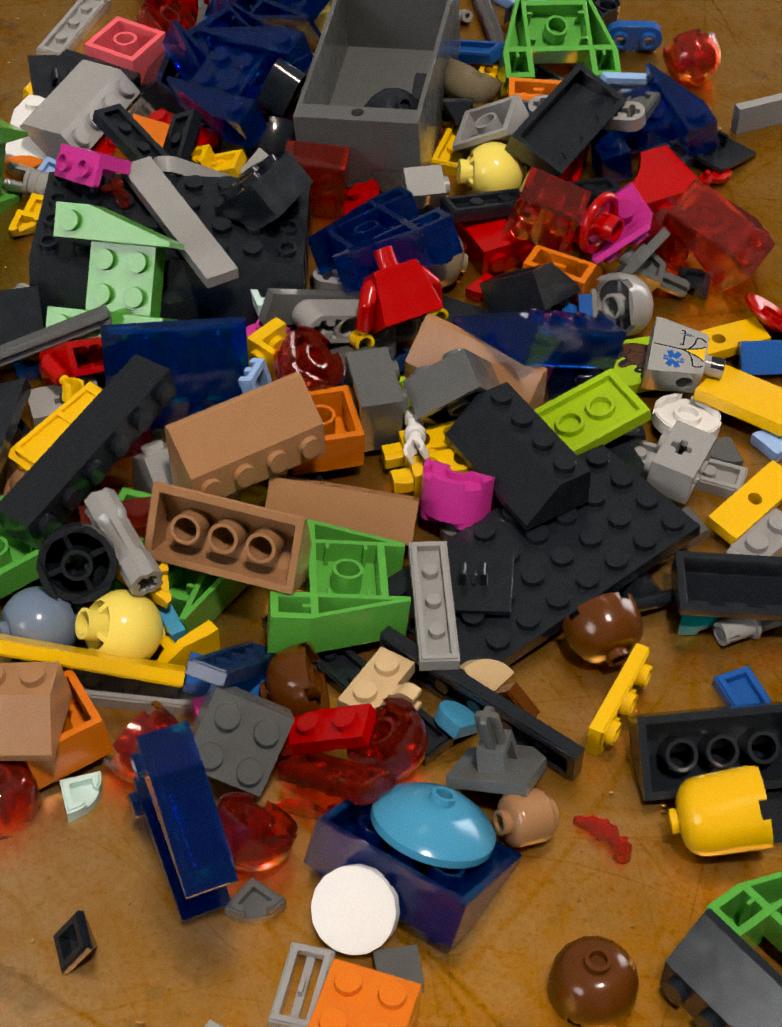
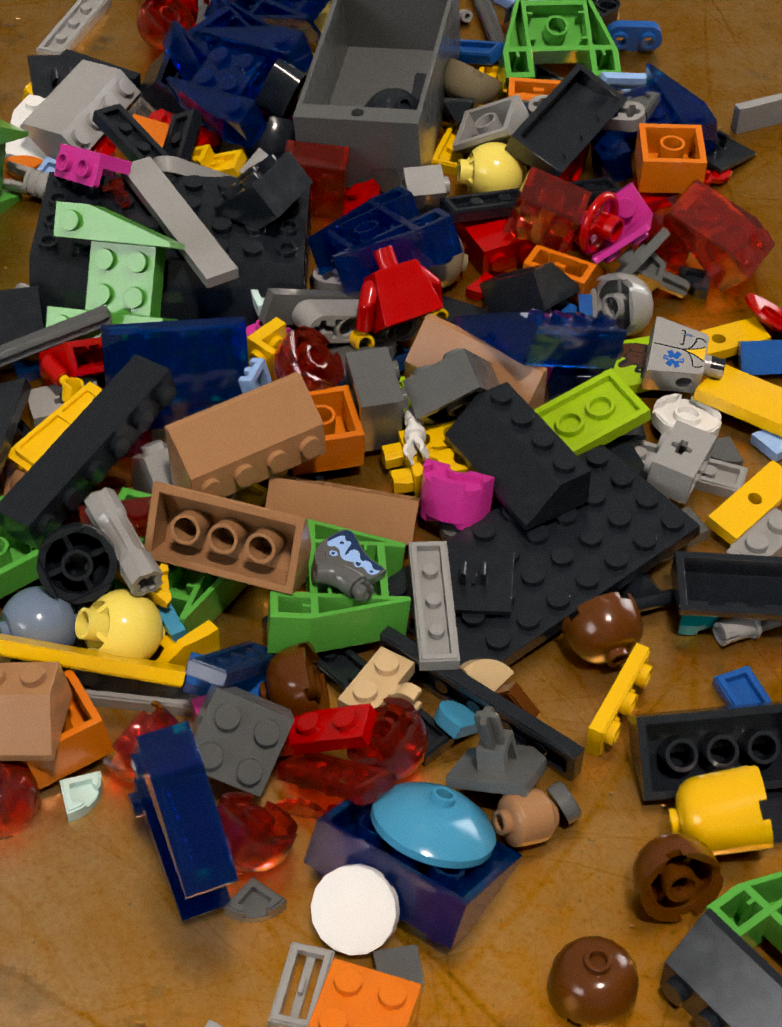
(26, 220): yellow slope -> none
(74, 942): black slope -> none
(126, 45): coral brick -> none
(345, 565): none -> dark grey arm
(565, 802): none -> dark grey tile
(605, 831): clear red piece -> none
(669, 157): none -> orange brick
(676, 876): none -> reddish brown cylinder
(693, 56): clear red cylinder -> none

